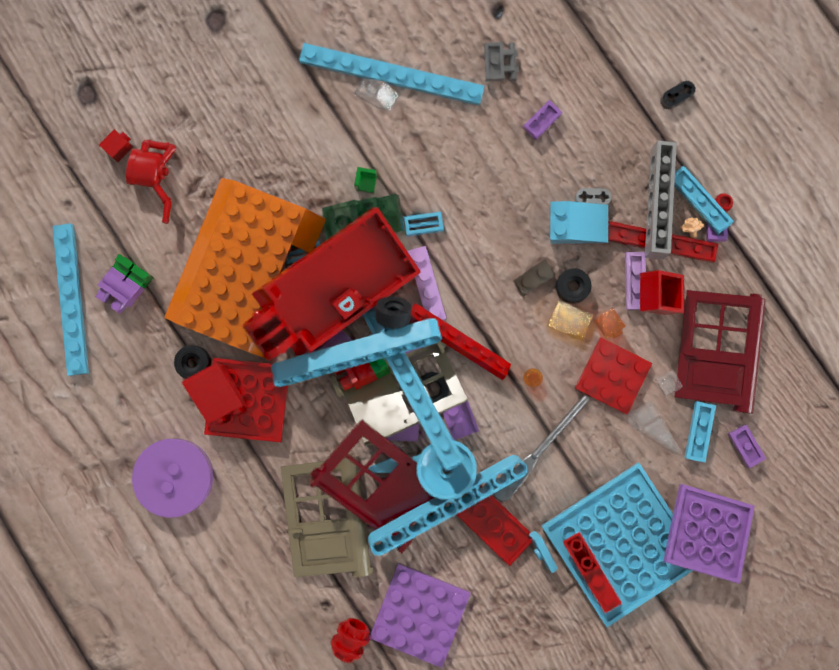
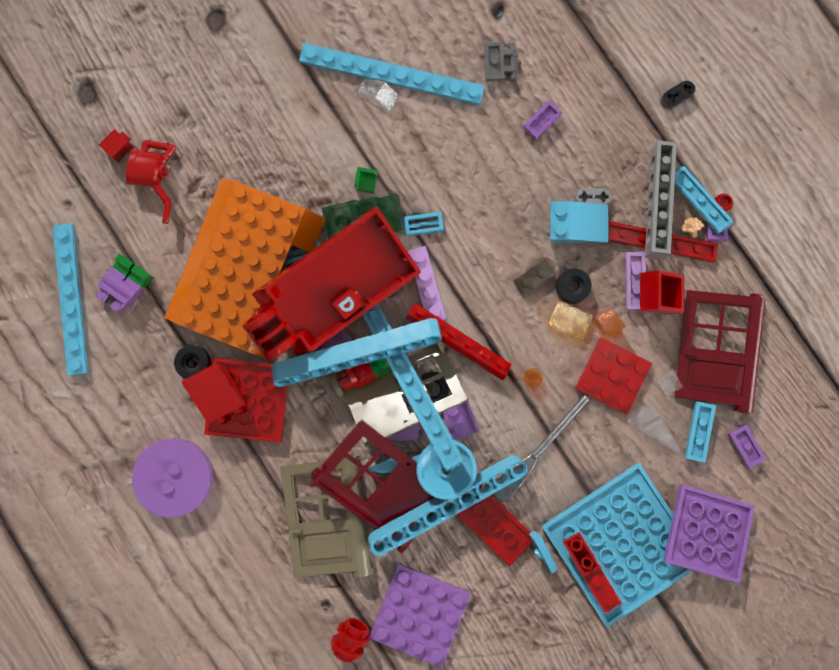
(393, 312): black tyre -> none

